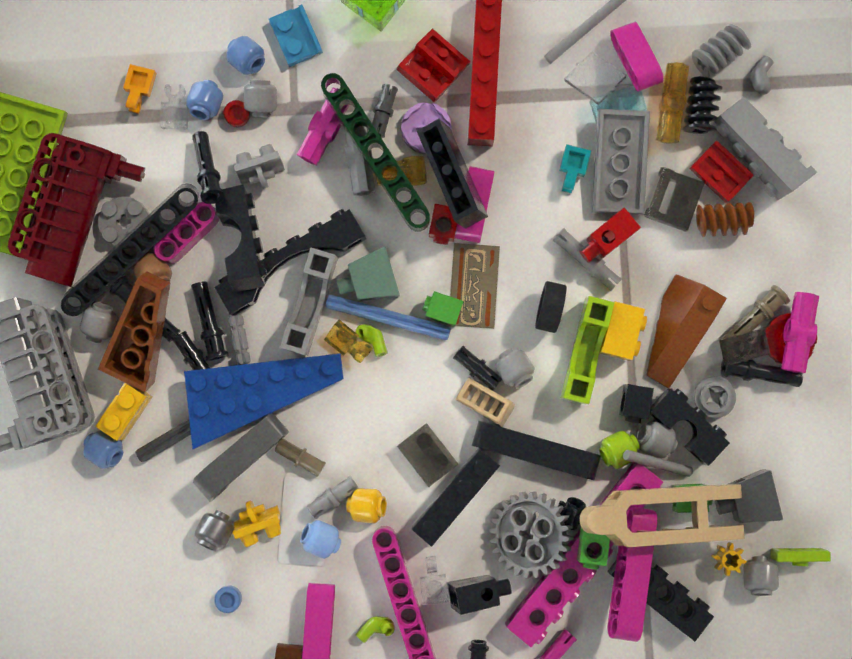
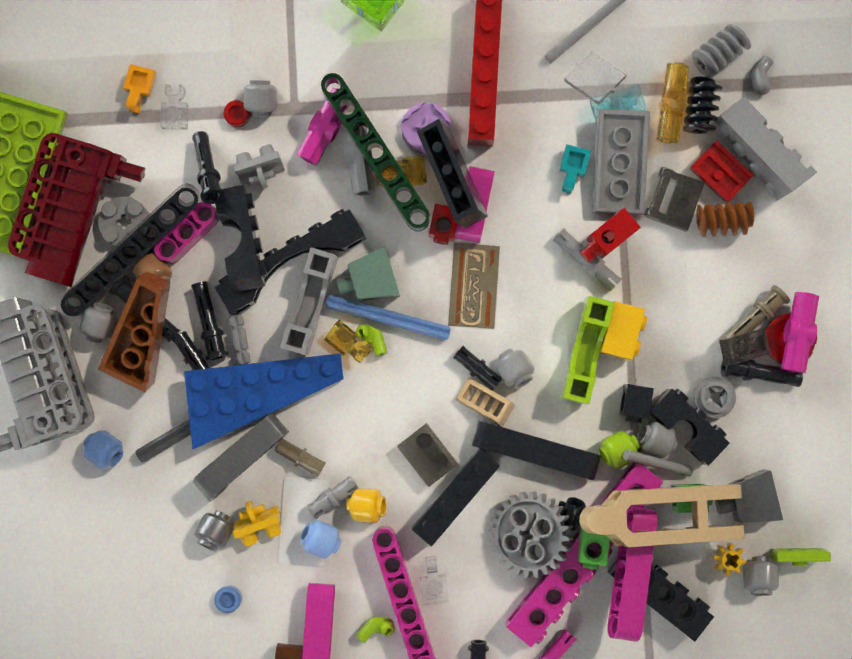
(123, 412): yellow brick -> none
(204, 99): medium blue head -> none
(245, 55): medium blue head -> none
(295, 35): dark azure plate -> none
(383, 109): dark grey pin -> none
(433, 65): red slope -> none
(443, 308): bright green brick -> none
(466, 593): black torso -> none
(551, 307): black tyre -> none
(636, 56): dark pink beam -> none
(683, 321): dark orange wedge -> none

